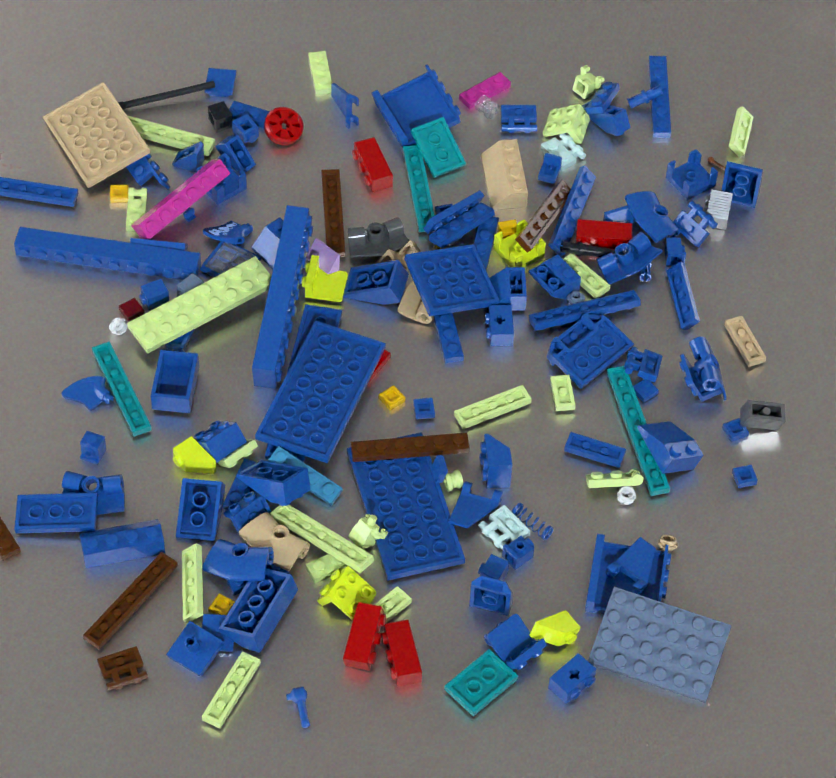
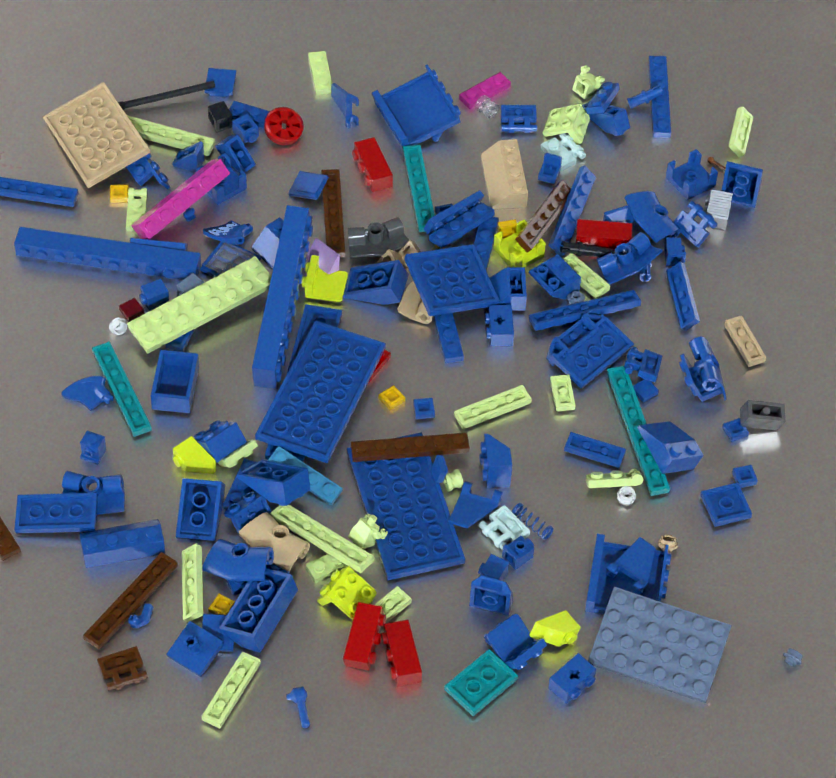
(143, 619): none -> blue arm
(308, 185): none -> blue piece
(438, 147): teal plate -> none
(726, 504): none -> blue plate
(793, 657): none -> sand blue plate

